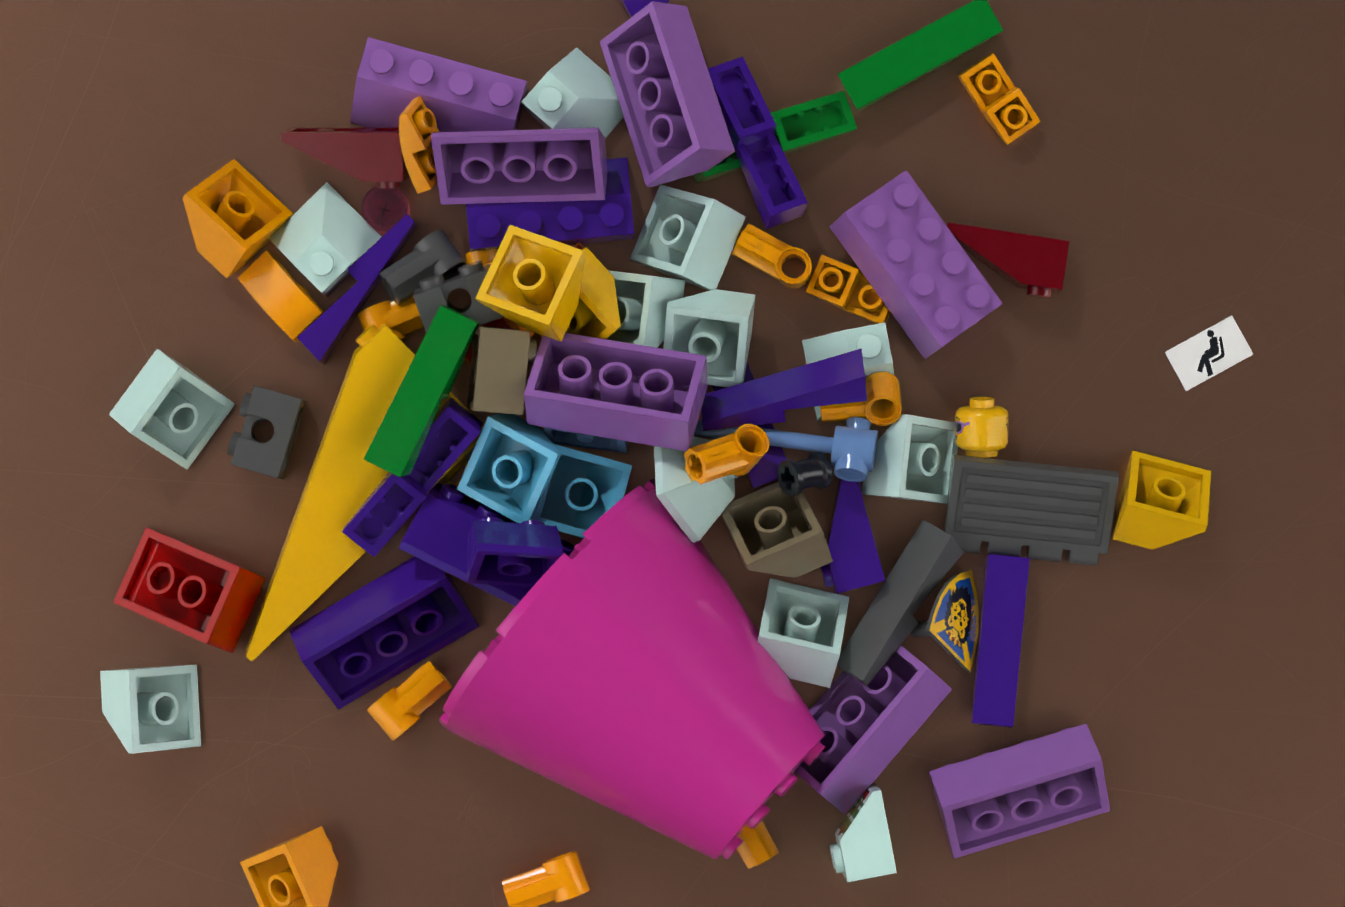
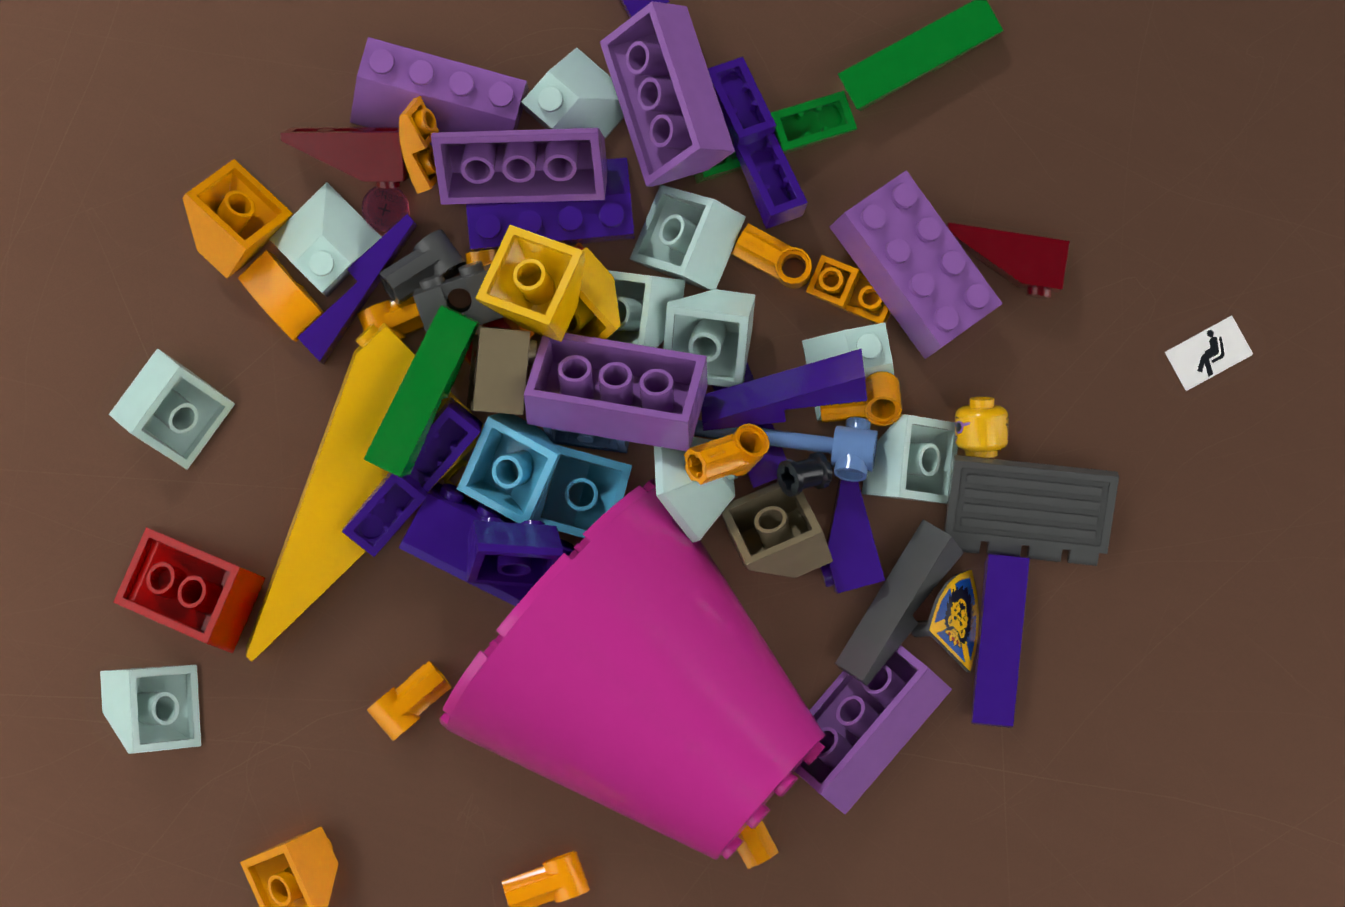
(284, 414): dark grey brick -> none
(382, 630): dark purple slope -> none
(803, 630): light aqua slope -> none
(864, 840): light aqua slope -> none
(998, 98): light orange slope -> none
(1020, 790): medium lavender slope -> none
(1161, 502): yellow slope -> none

